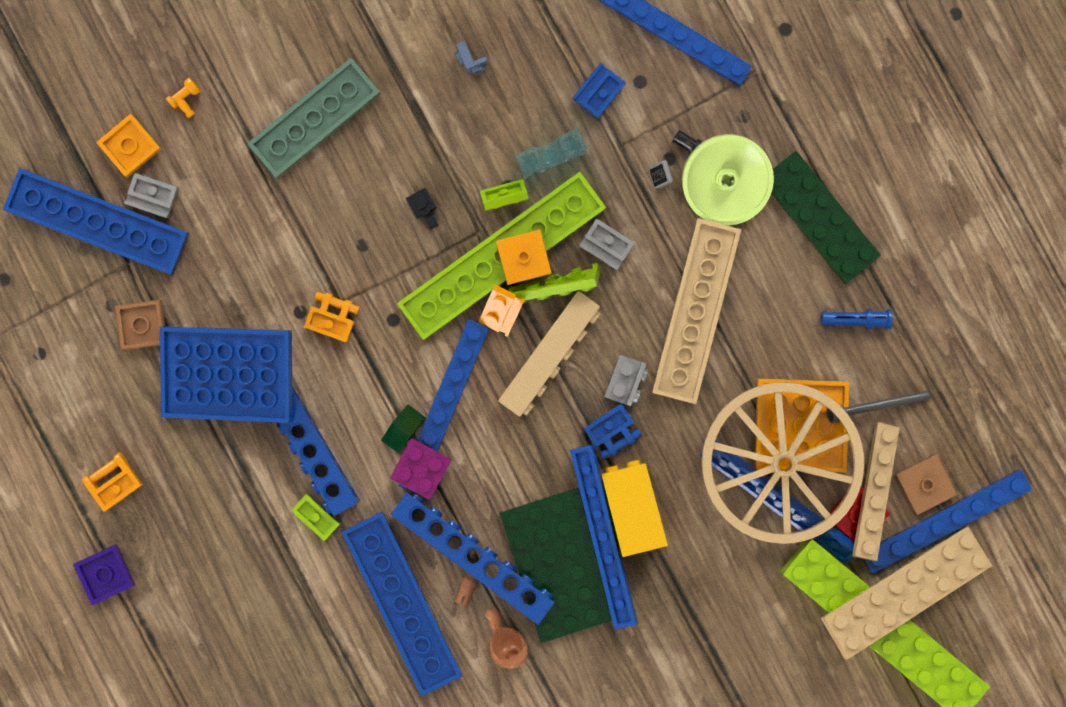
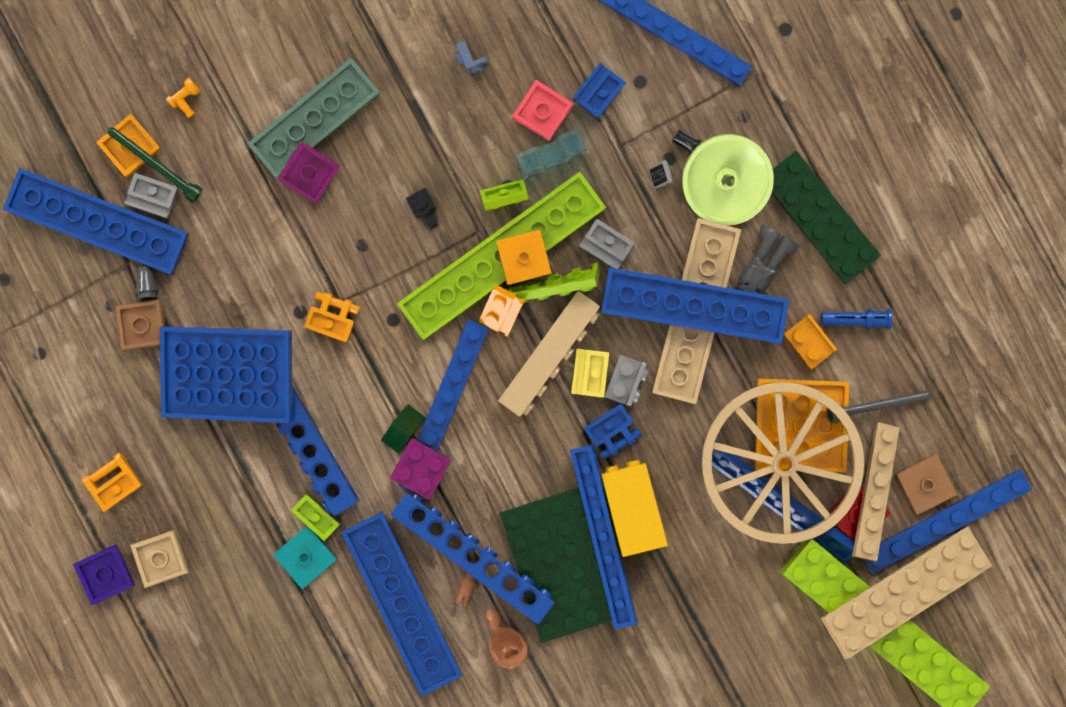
(146, 286): none -> dark grey cone
(159, 558): none -> tan plate
(190, 191): none -> dark green piece
(305, 557): none -> teal plate
(308, 172): none -> magenta plate
(542, 110): none -> coral plate
(590, 373): none -> light yellow plate
(695, 305): none -> blue plate
(758, 276): none -> dark grey piece
(809, 341): none -> light orange plate

